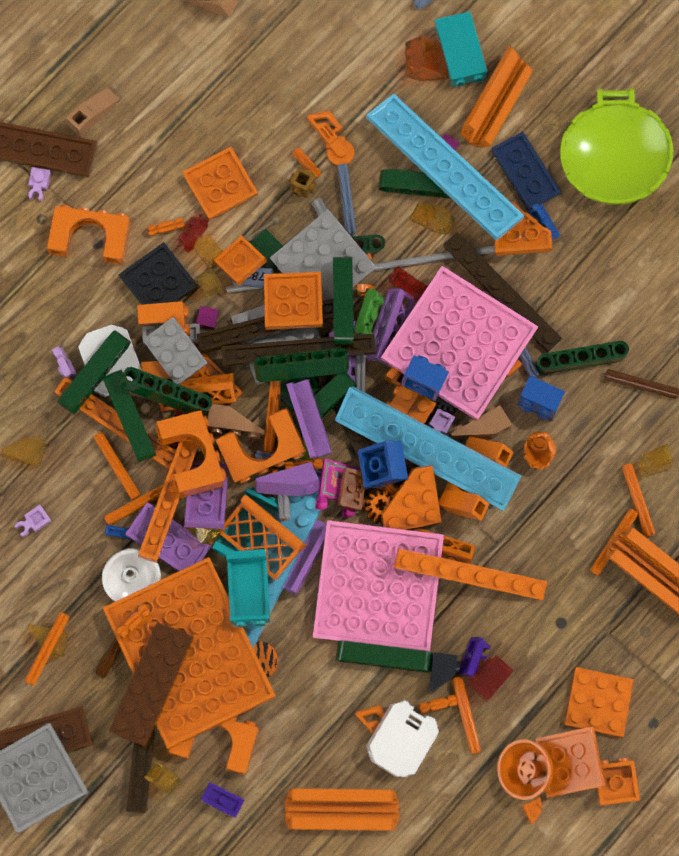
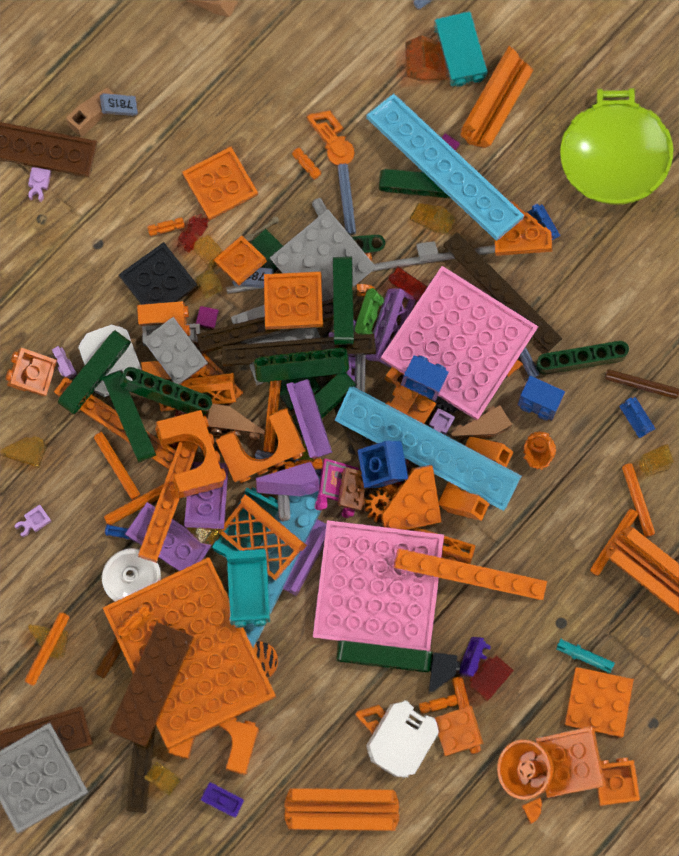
(31, 372): none -> orange plate
(67, 220): orange arch -> none
(118, 104): none -> sand blue tile
(300, 177): pearl gold brick -> none
(427, 251): none -> light grey tile
(458, 731): none -> orange plate
(525, 171): dark blue tile -> none
(584, 655): none -> teal pin
(637, 417): none -> blue hinge

